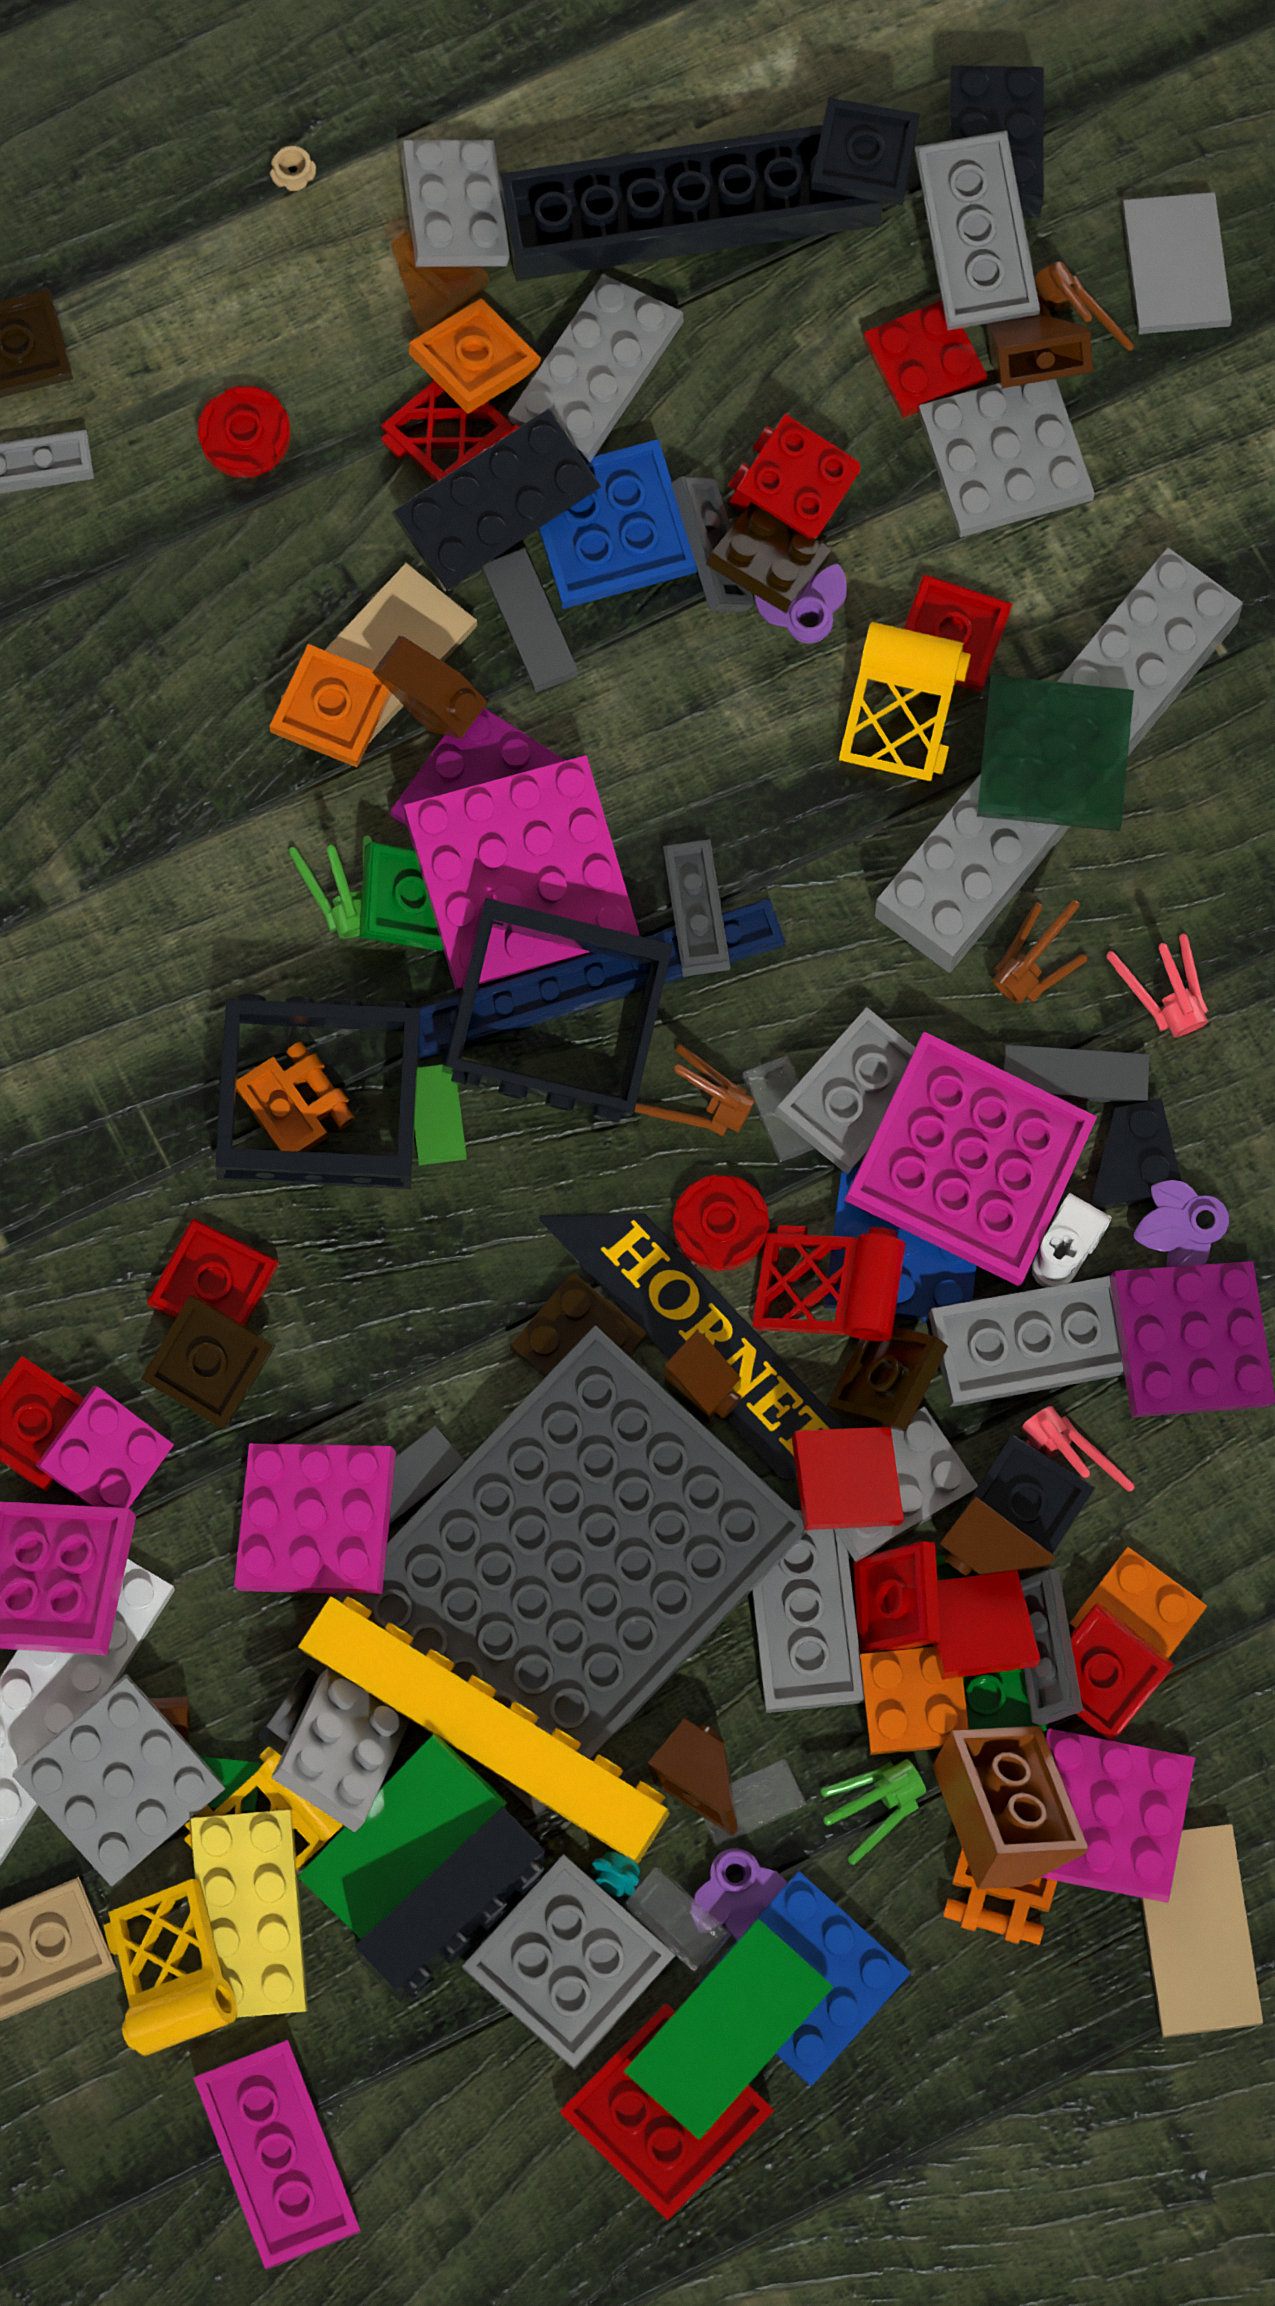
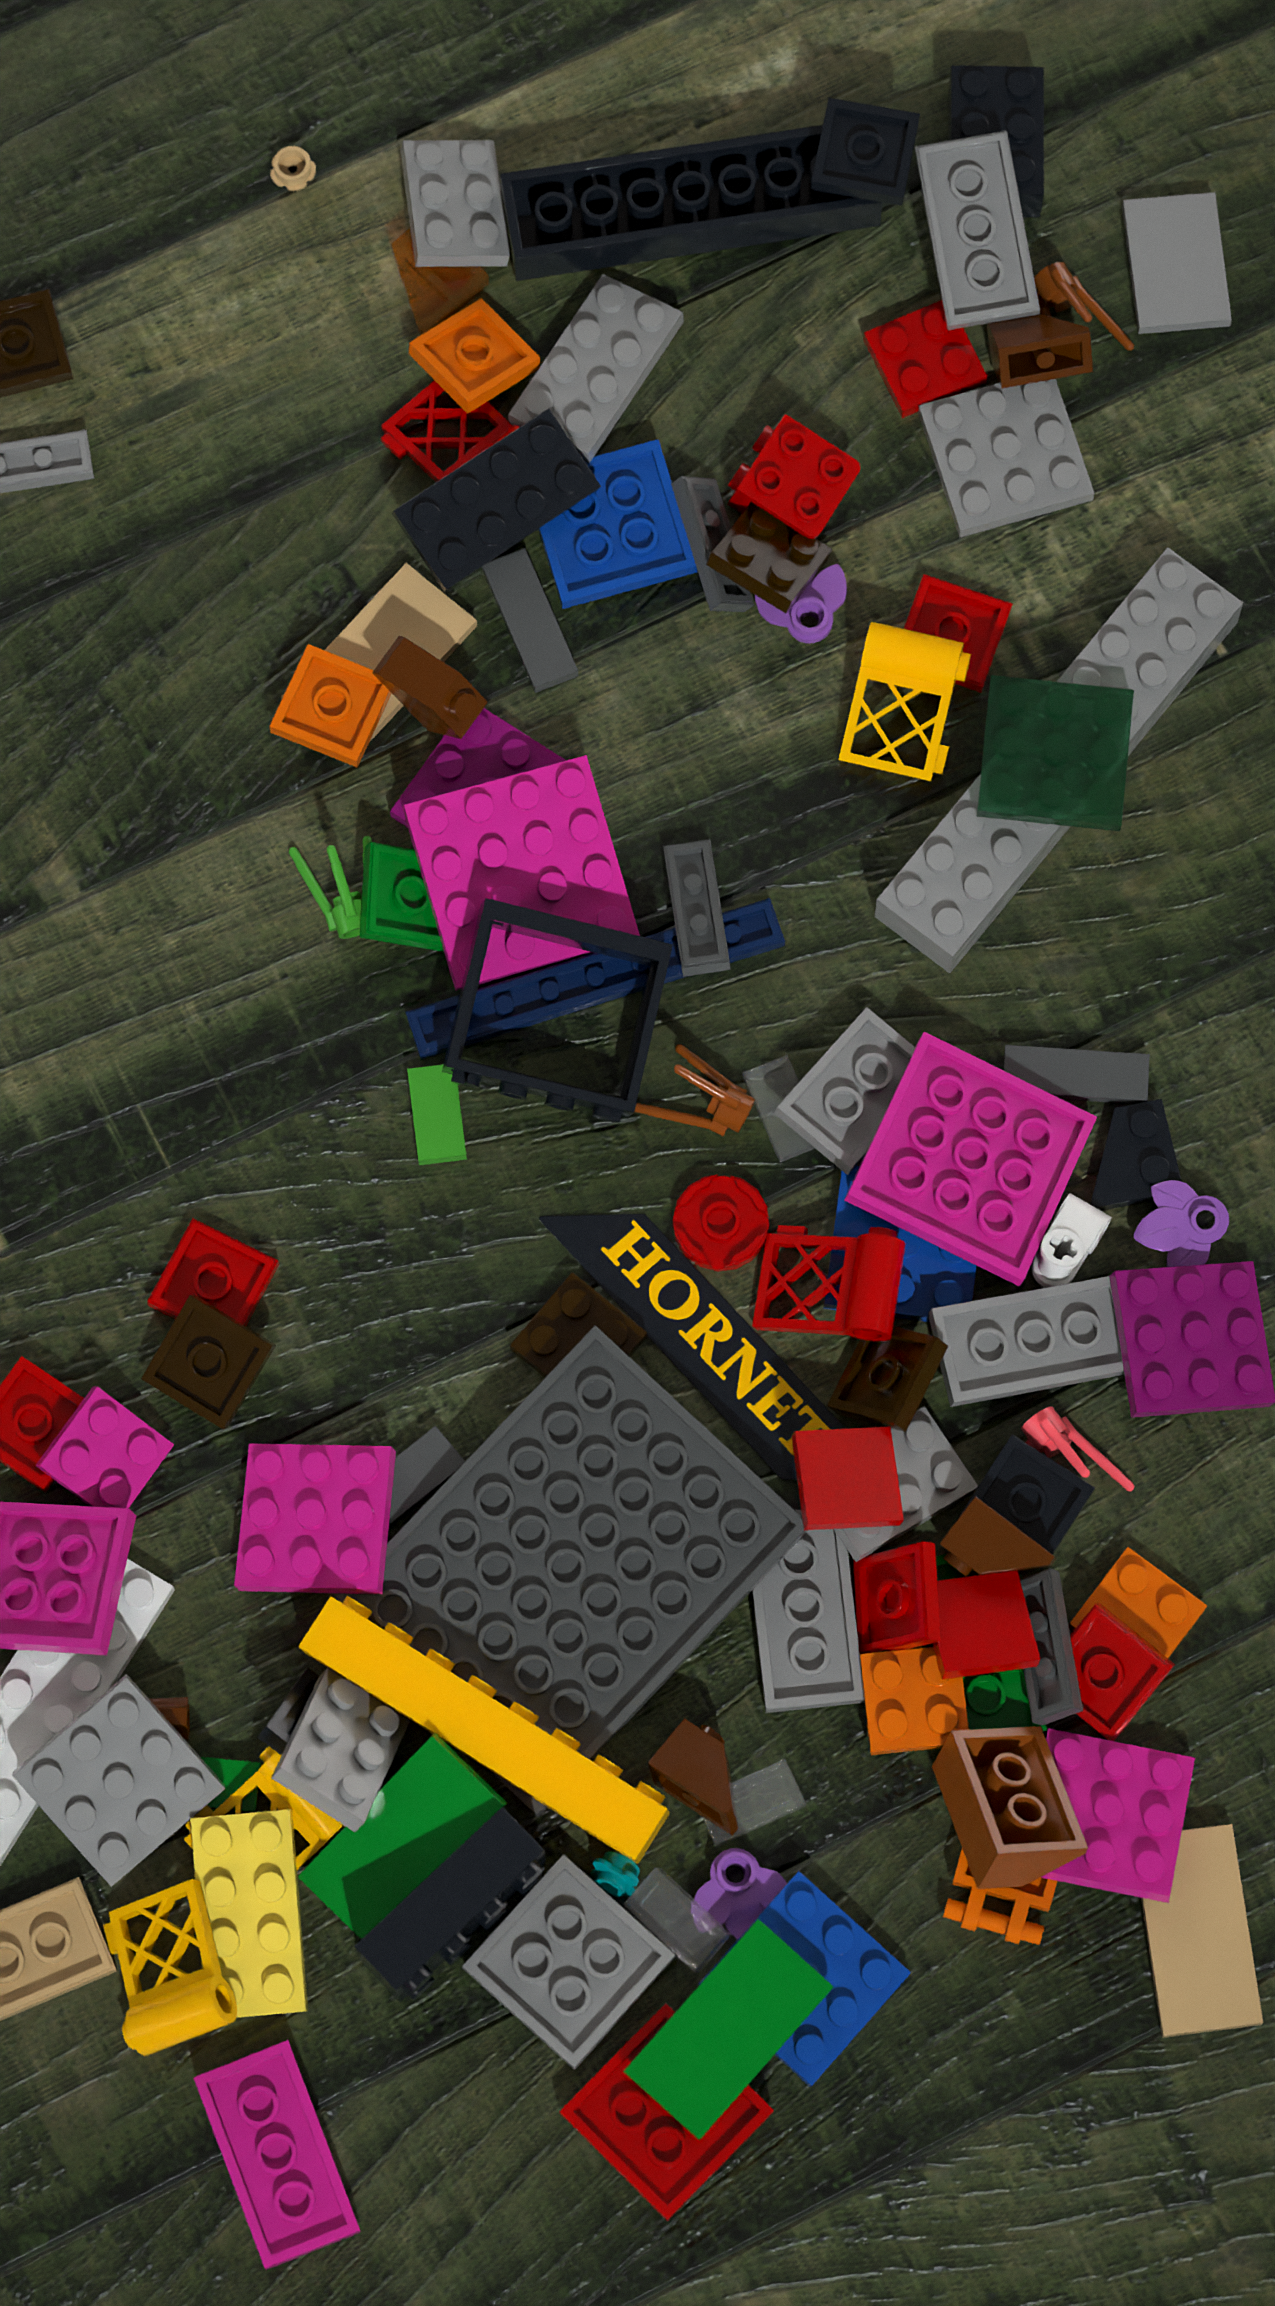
(244, 431): red tile -> none
(282, 1110): orange plate -> none
(312, 1166): black window -> none
(703, 1378): reddish brown slope -> none
(896, 1786): bright green plant -> none
(1019, 976): dark orange plant -> none
(1184, 1008): coral plant -> none

